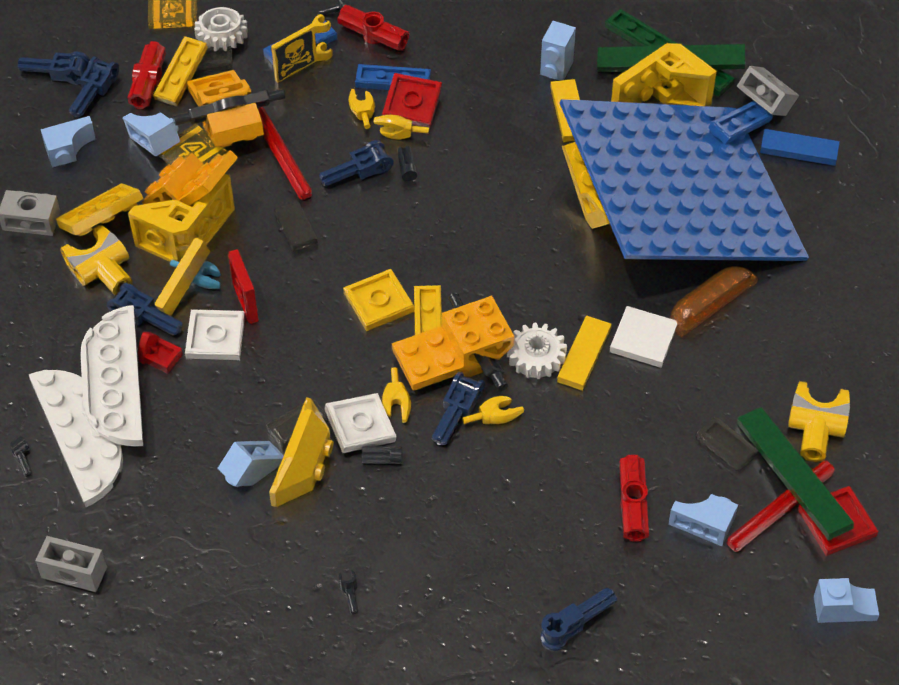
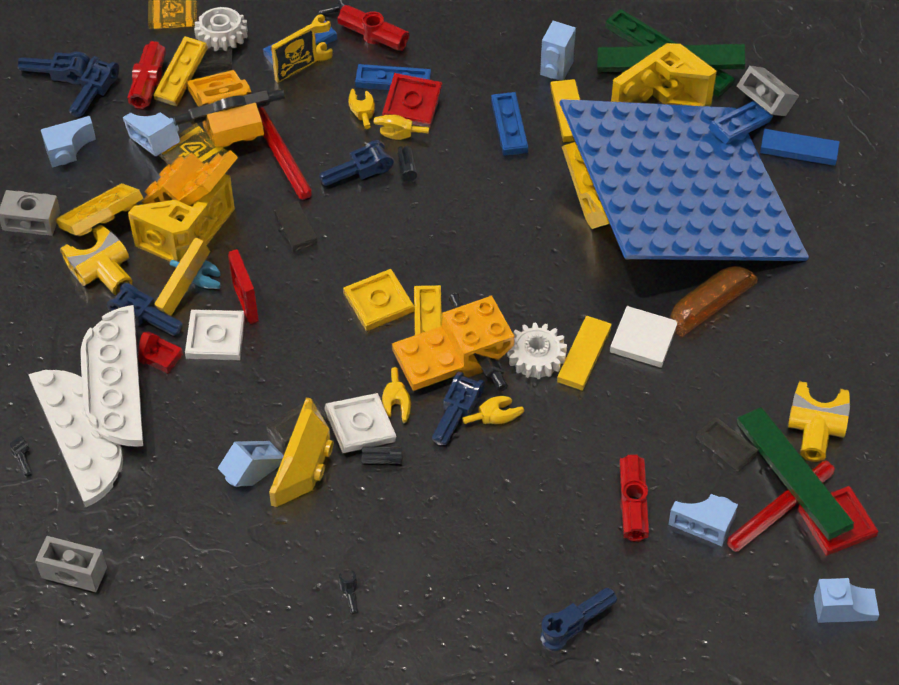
(509, 123): none -> blue tile

